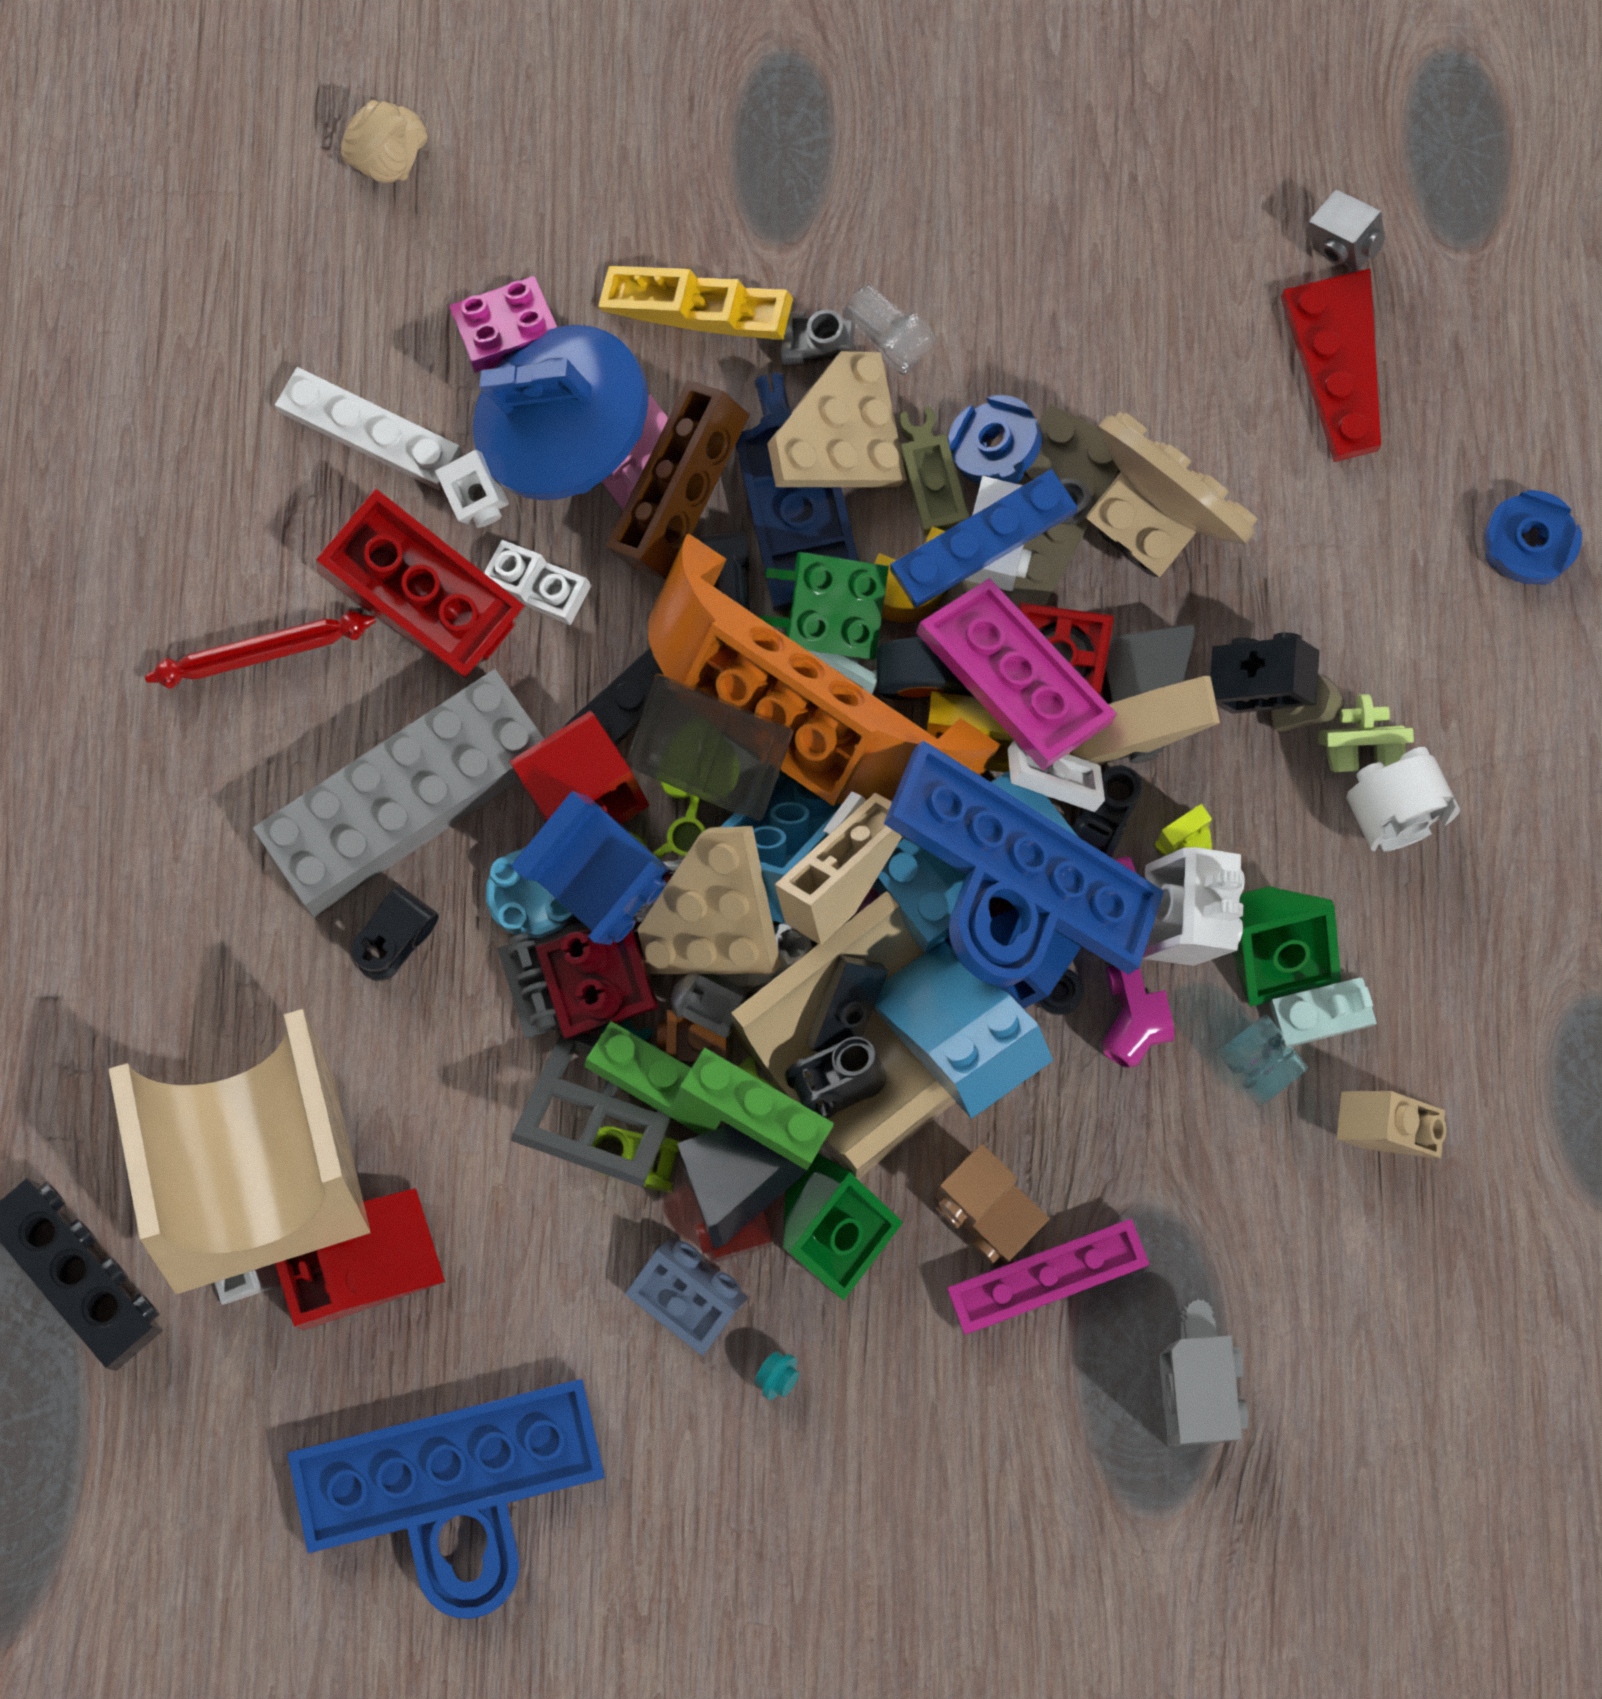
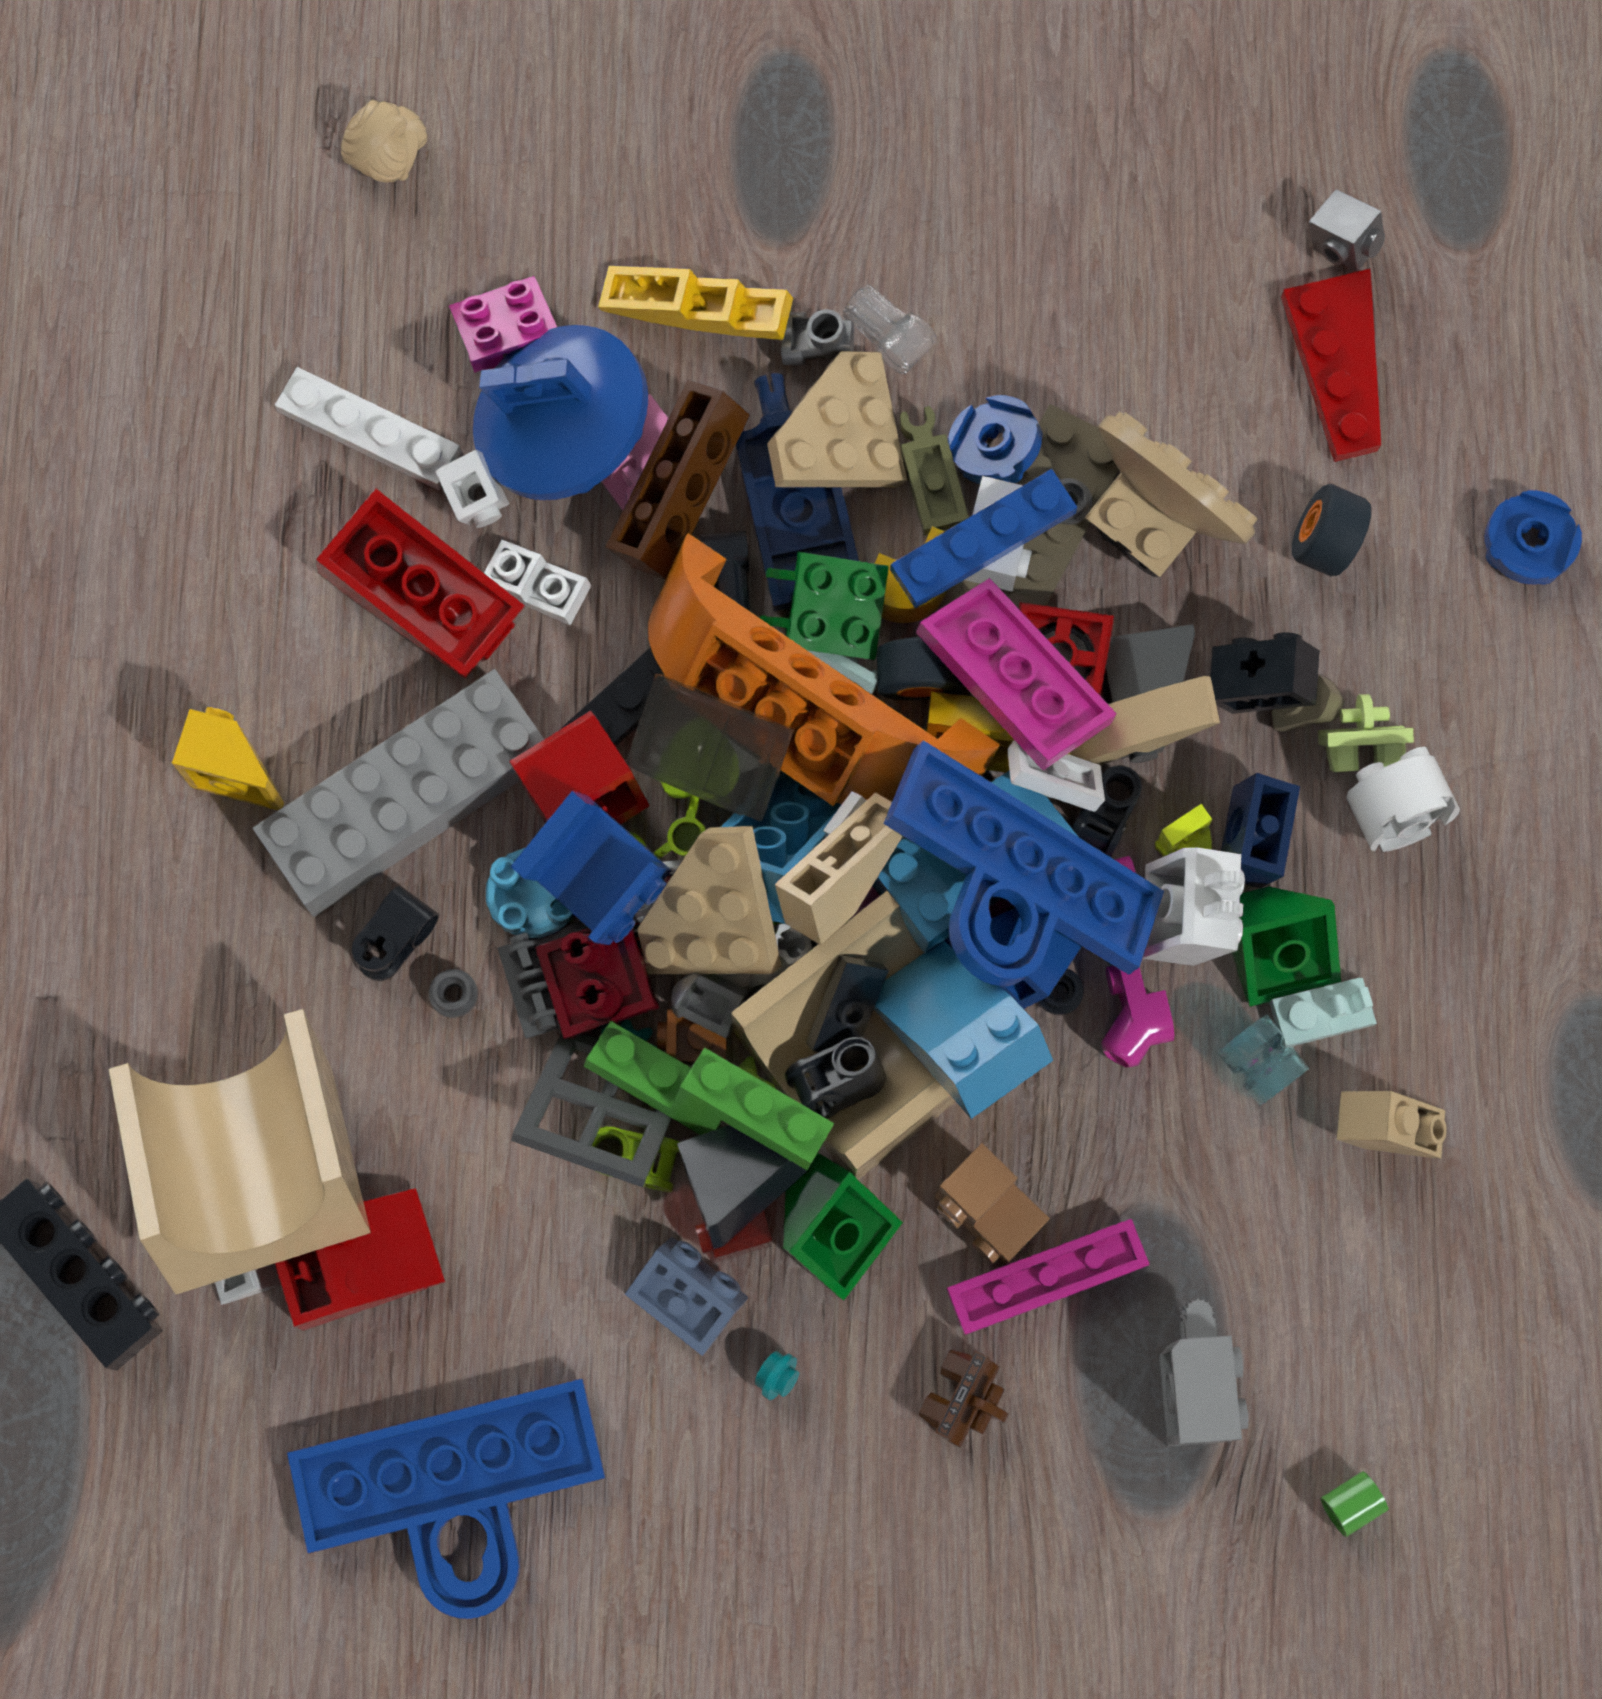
(222, 761): none -> yellow slope
(260, 649): red wheel -> none
(449, 979): none -> flat silver plate
(972, 1402): none -> reddish brown hips
(1261, 827): none -> dark blue brick
(1331, 530): none -> black wheel
(1354, 1504): none -> bright green beam

